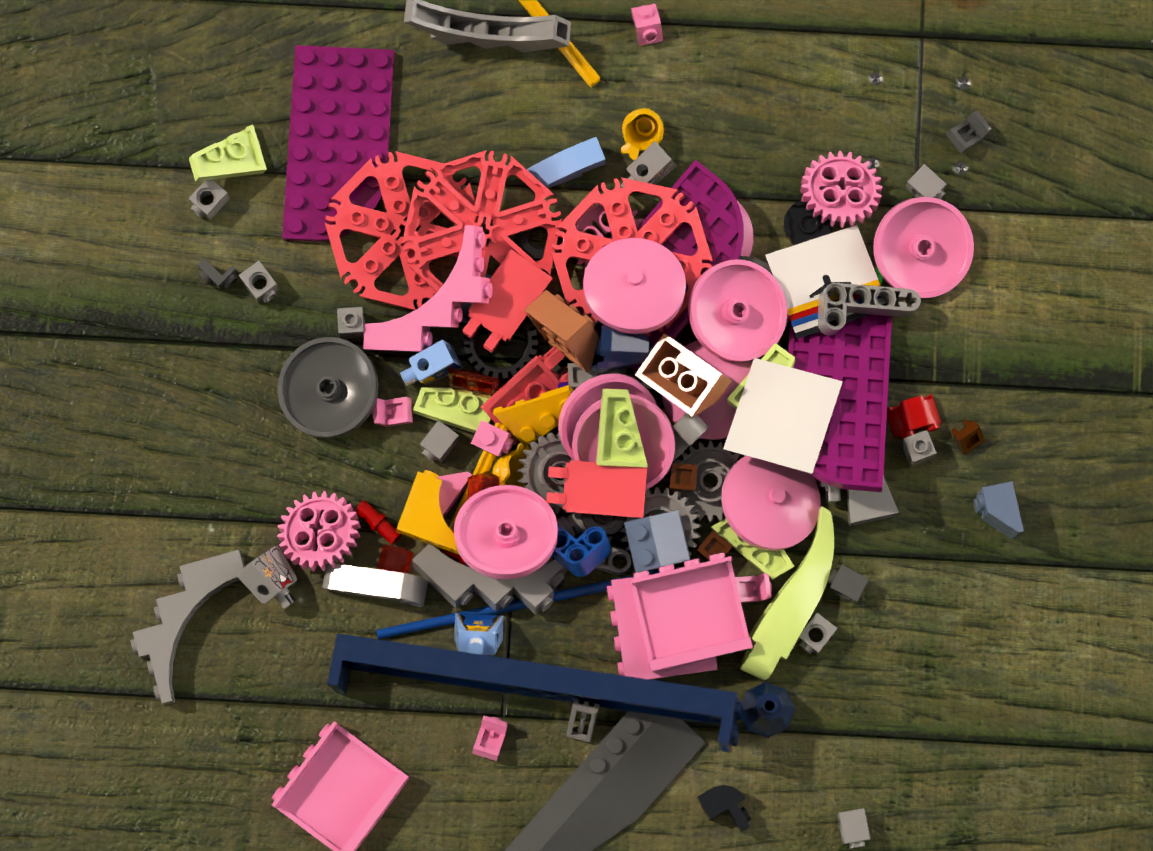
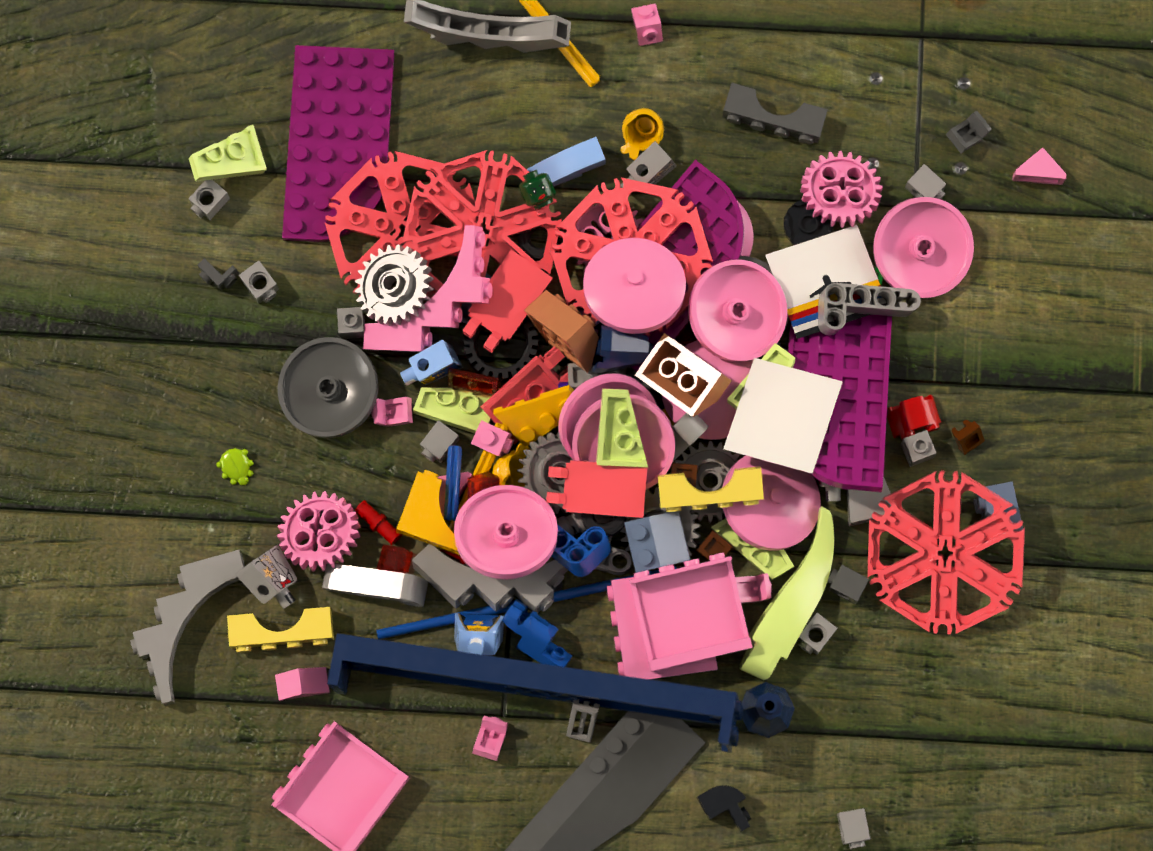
(236, 466): none -> lime piece
(302, 683): none -> bright pink slope
(313, 626): none -> light yellow arch
(412, 280): none -> gear
(452, 483): none -> blue axle
(536, 635): none -> blue plate
(537, 189): none -> dark green head
(743, 486): none -> light yellow arch
(744, 107): none -> dark grey arch
(967, 543): none -> coral plate
(1040, 169): none -> bright pink slope

